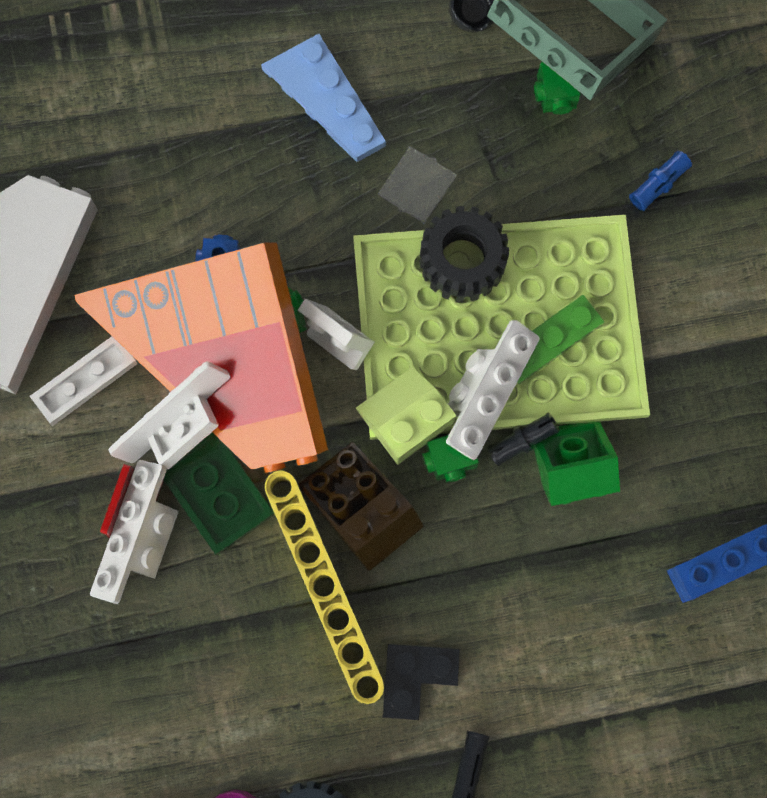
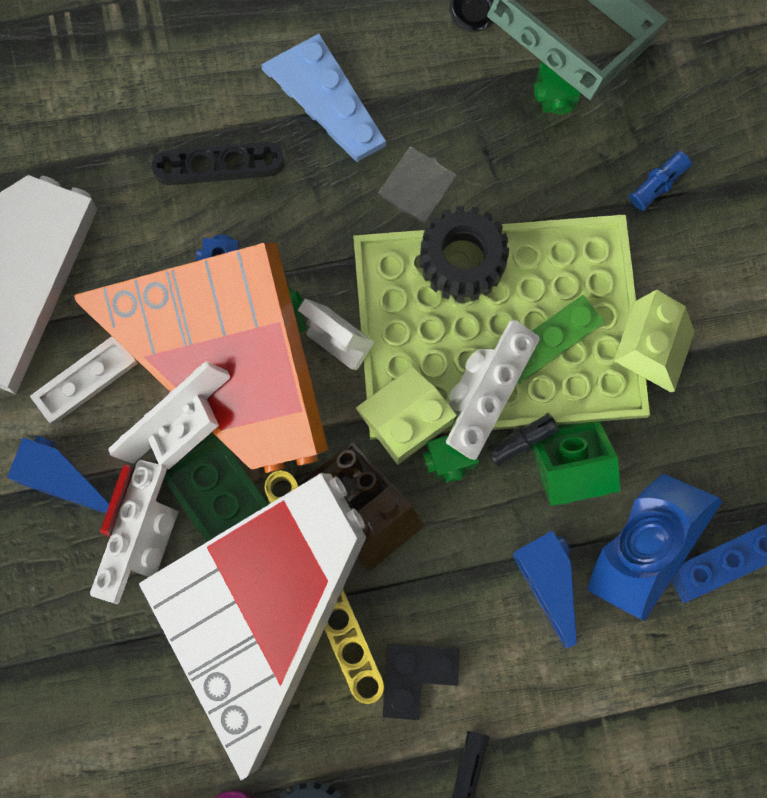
(49, 471): none -> blue slope
(218, 170): none -> black beam
(254, 608): none -> white slope
(550, 577): none -> blue slope
(652, 545): none -> blue slope
(656, 339): none -> yellowish green slope

